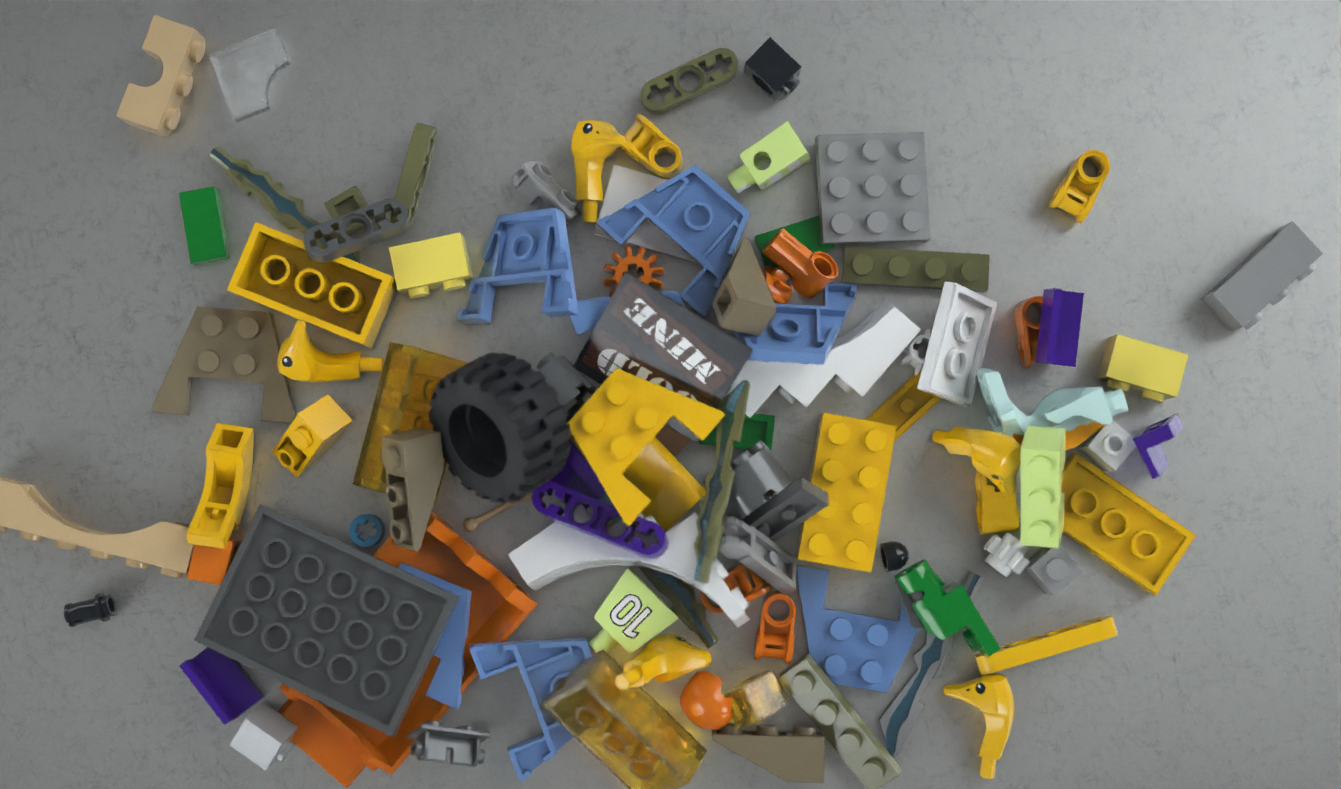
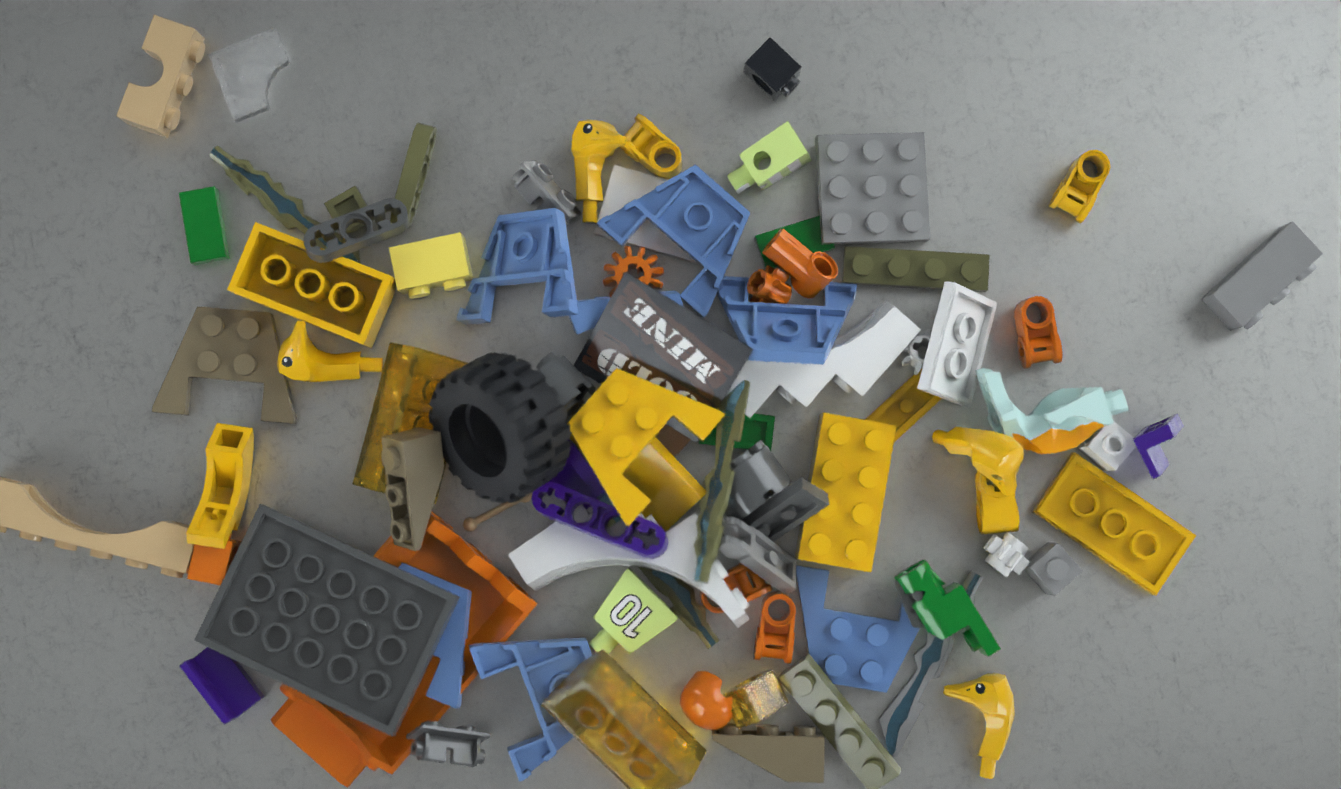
(89, 610): black pin -> none
(265, 736): light grey brick -> none
(311, 435): yellow slope -> none
(370, 540): dark azure bush -> none
(663, 660): yellow animal -> none
(717, 80): olive beam -> none
(743, 296): dark tan slope -> none
(893, 555): black hinge -> none
(1041, 486): yellowish green arch -> none
(1047, 644): yellow beam -> none
(1059, 327): dark purple panel -> none
(1142, 367): light yellow brick -> none

